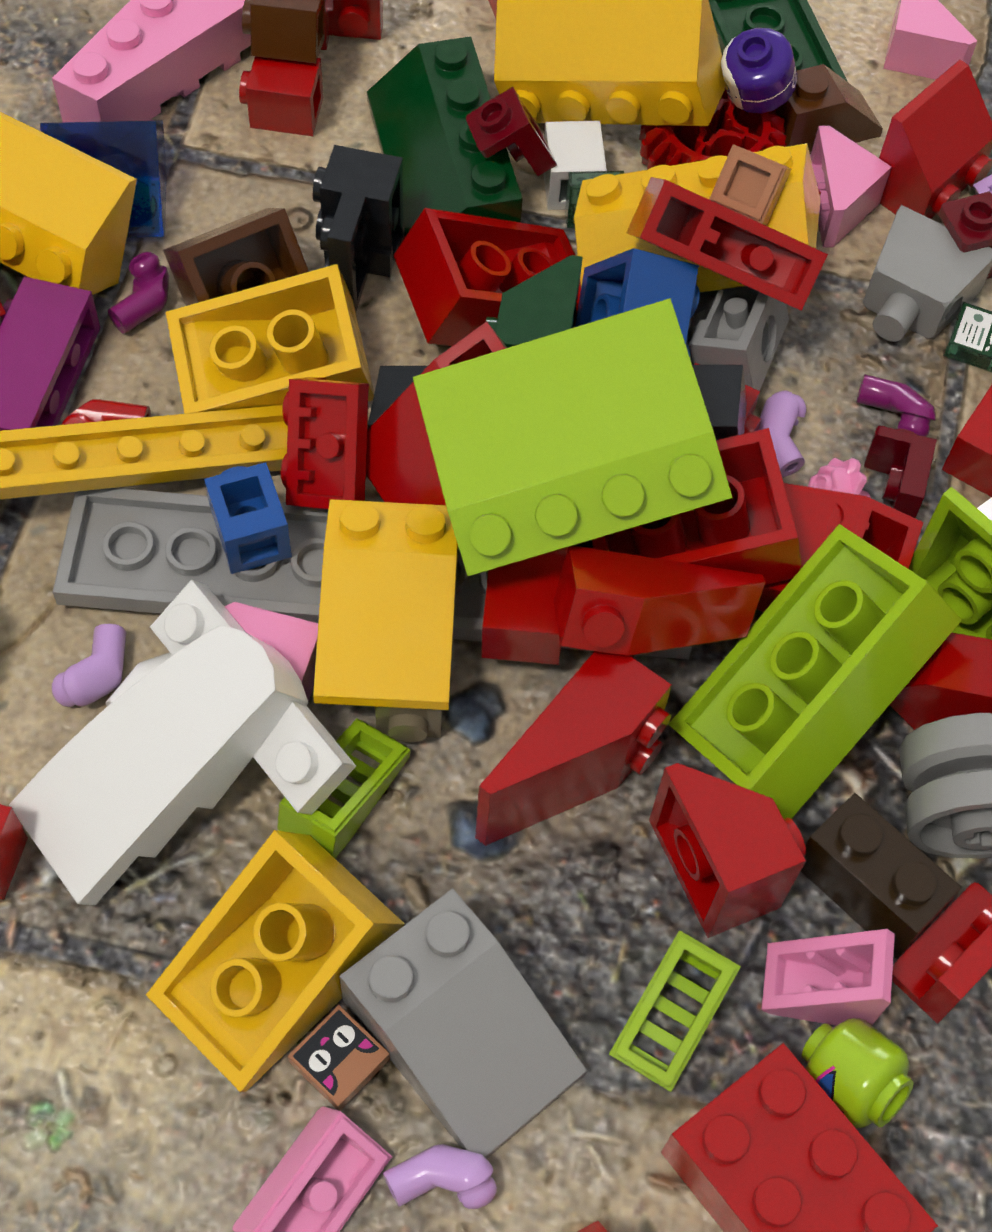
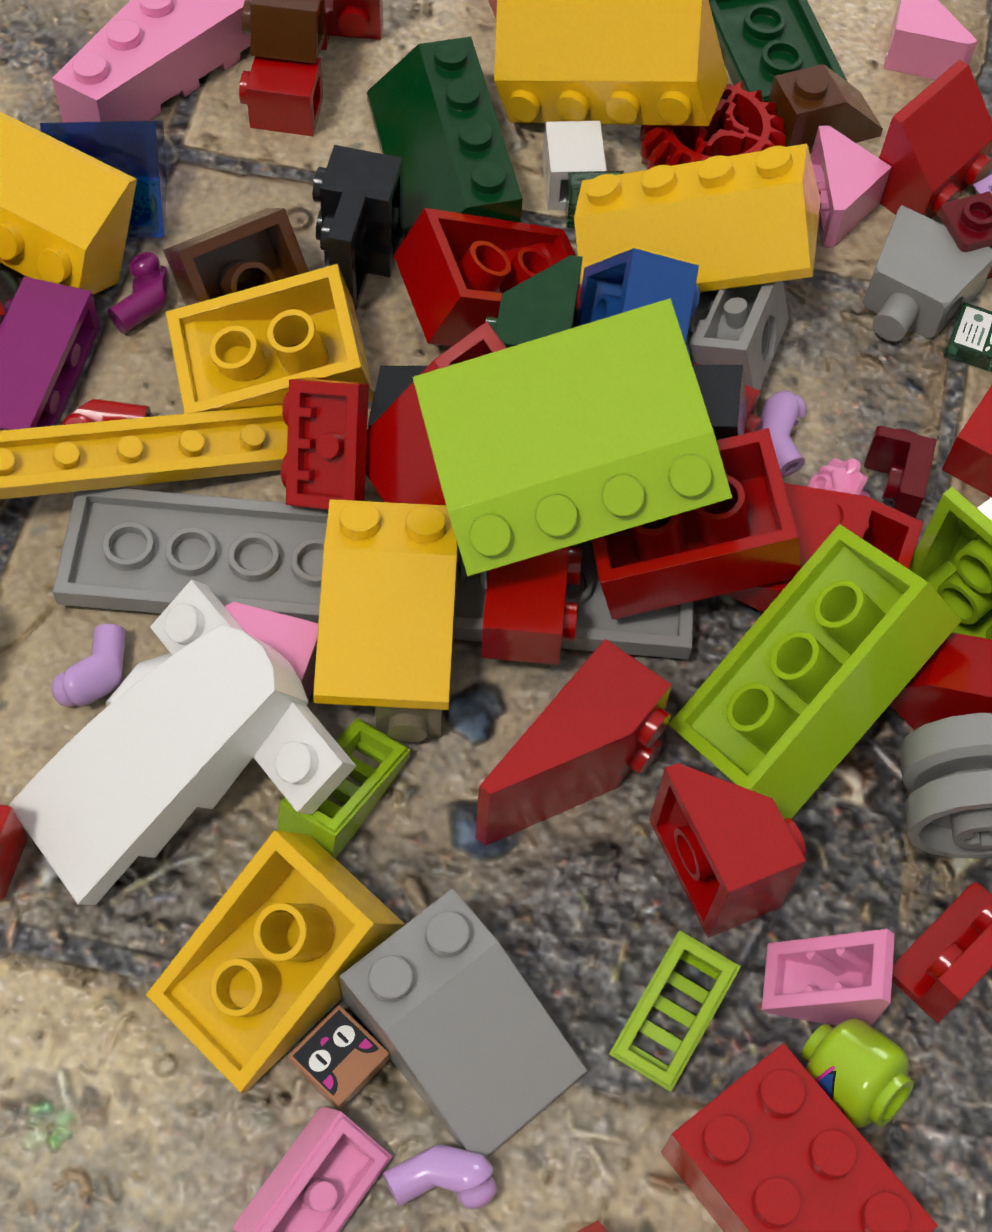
(248, 517): blue brick -> none
(509, 124): dark red bracket -> none
(649, 603): red slope -> none
(726, 242): red slope -> none
(750, 184): nougat tile -> none
(759, 70): dark purple head -> none
(877, 873): dark brown brick -> none
(898, 398): magenta arm -> none

